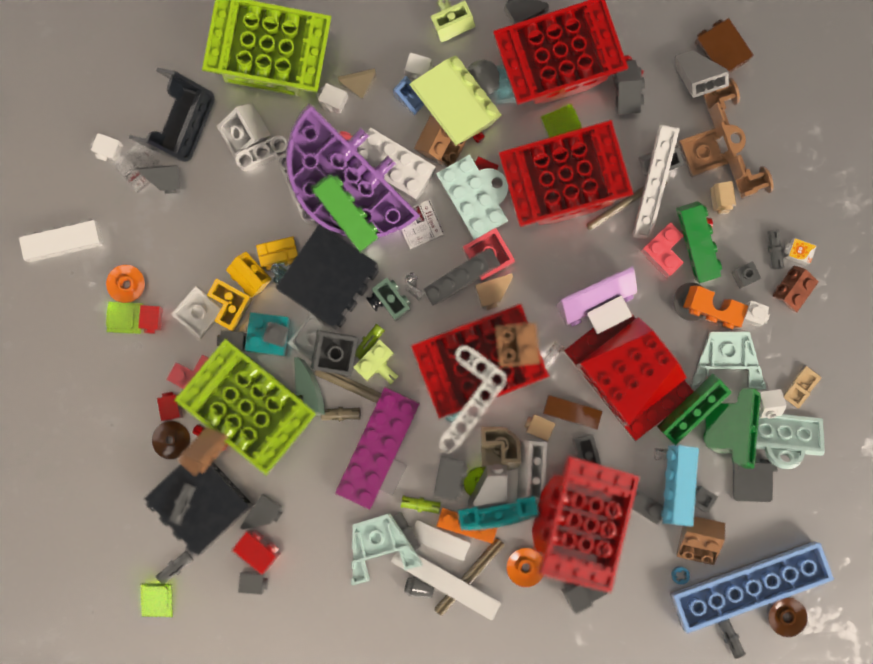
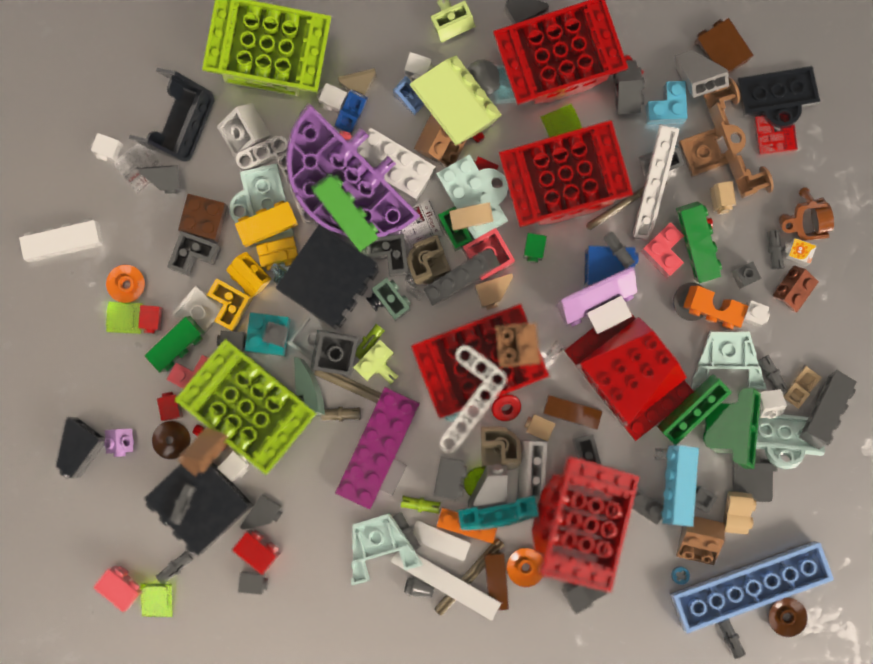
(77, 448): none -> black slope
(117, 588): none -> coral brick
(118, 441): none -> lavender brick
(175, 344): none -> green brick
(191, 248): none -> dark grey brick
(203, 217): none -> reddish brown brick
(234, 466): none -> white brick
(261, 190): none -> light aqua plate
(266, 223): none -> yellow brick
(351, 111): none -> blue slope
(394, 250): none -> dark grey brick
(427, 261): none -> dark tan brick
(457, 238): none -> green brick
(471, 216): none -> tan slope
(496, 578): none -> reddish brown slope
(511, 413): none -> red piece
(534, 247): none -> green brick
(602, 264): none -> blue slope
(618, 250): none -> dark grey axle
(672, 109): none -> medium azure brick
(738, 512): none -> tan brick
(773, 373): none -> dark grey pin
(774, 139): none -> red tile
(779, 94): none -> black plate
(821, 217): none -> dark orange piece
(828, 409): none -> dark grey brick

